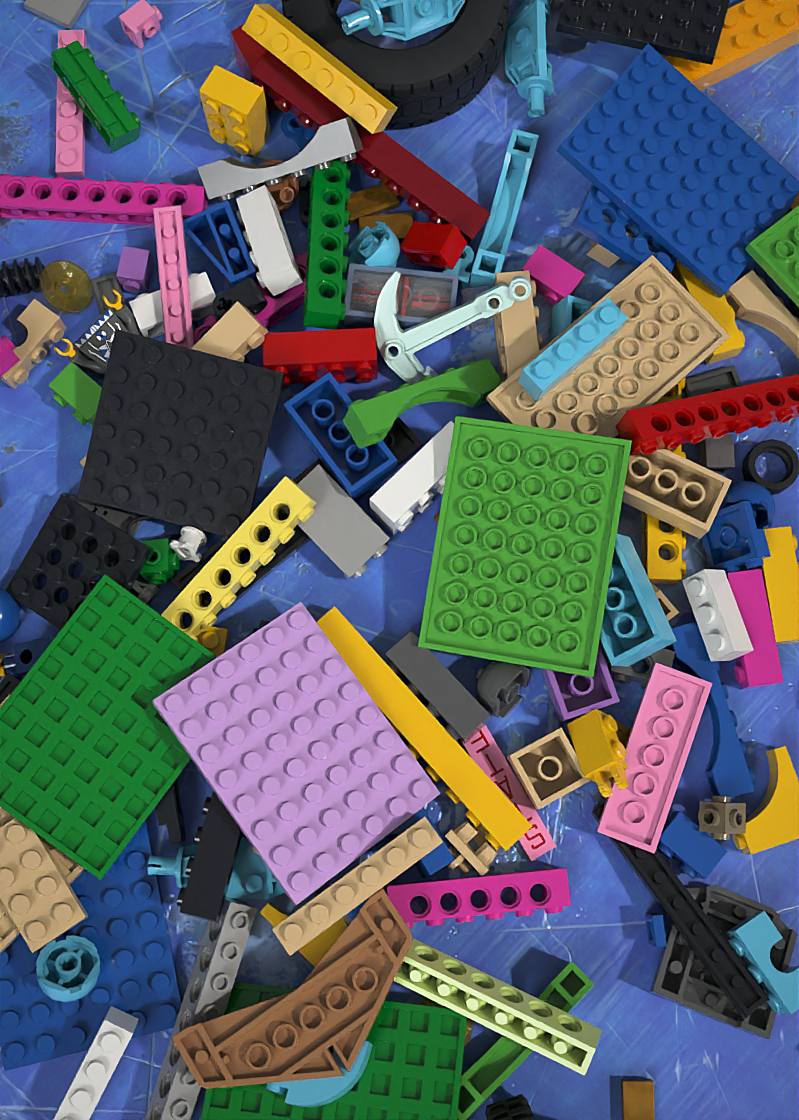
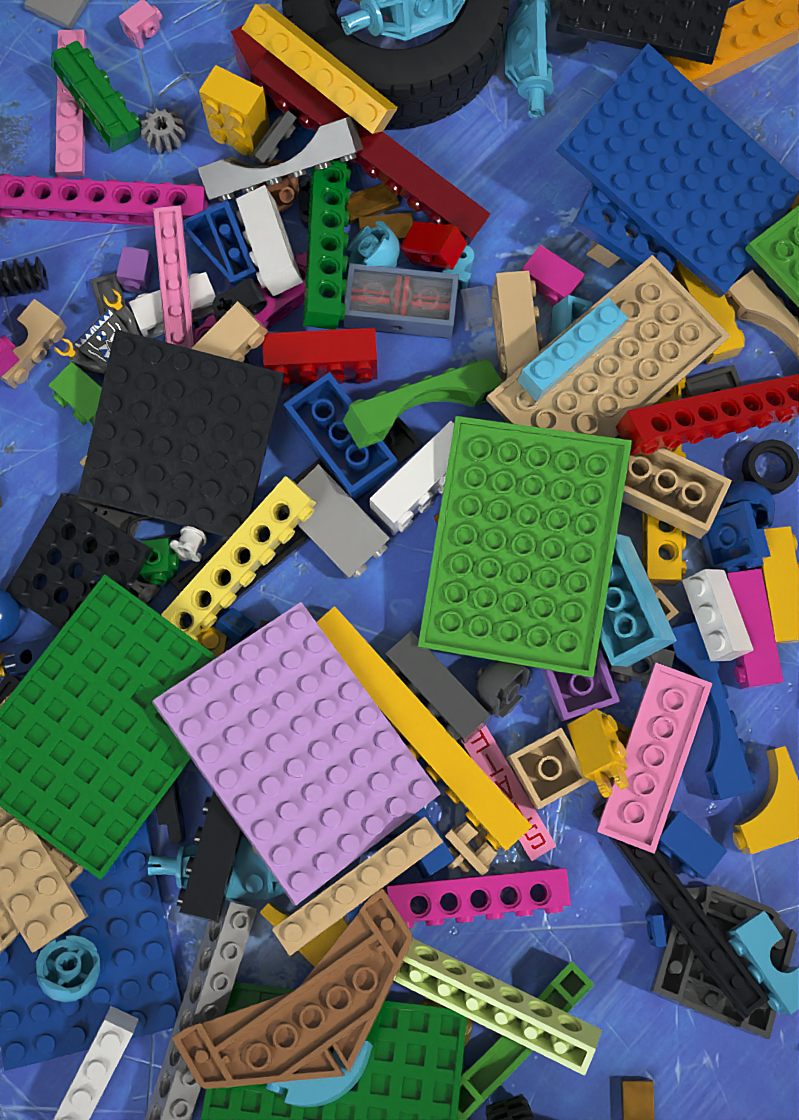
(73, 280): clear yellow dish -> none
(163, 130): none -> light grey gear
(234, 625): none -> blue tile
(280, 130): none -> dark grey plate
(427, 332): light aqua piece -> none
(505, 208): medium azure arch -> none
(717, 454): flat silver brick -> none
(722, 817): dark tan brick -> none

